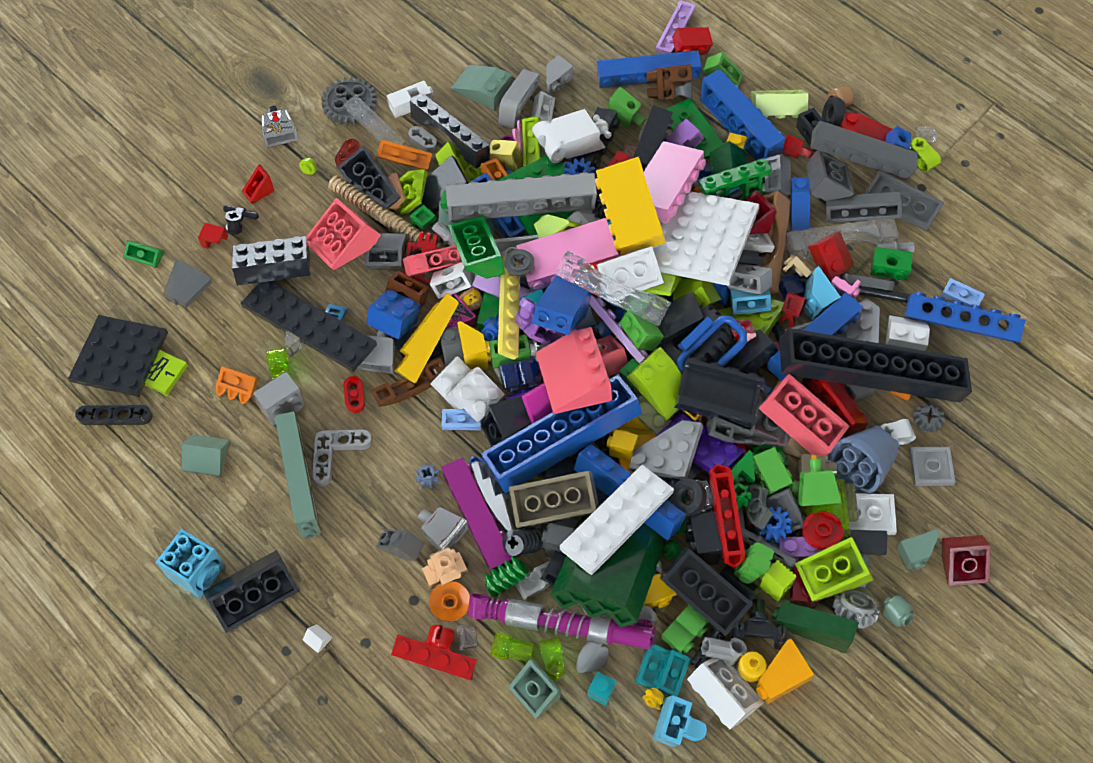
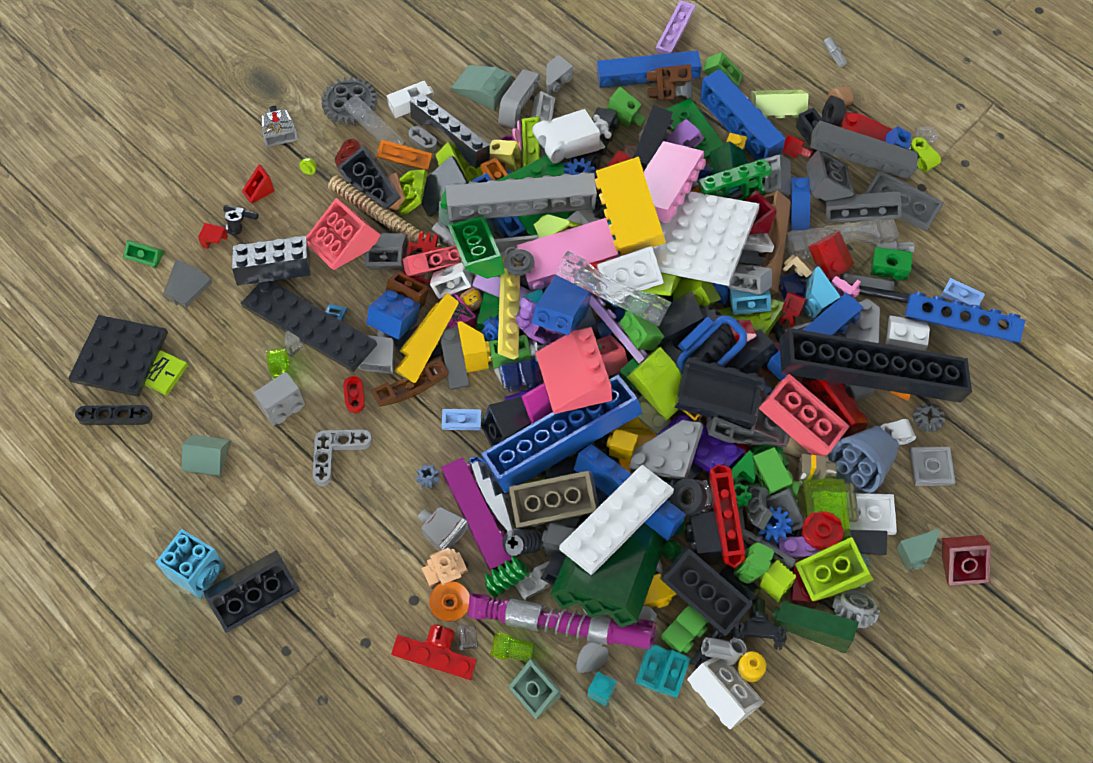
(236, 383): orange plate -> none
(297, 475): sand green brick -> none
(316, 638): white slope -> none
(400, 544): dark grey slope -> none
(423, 218): green panel -> none
(467, 388): white bracket -> none
(552, 656): clear neon green piece -> none
(654, 698): yellow plate -> none
(676, 723): medium azure brick -> none
(692, 39): red brick -> none
(784, 673): light orange slope -> none
(817, 486): bright green torso -> none
(834, 51): none -> light grey axle
(898, 611): sand green head -> none

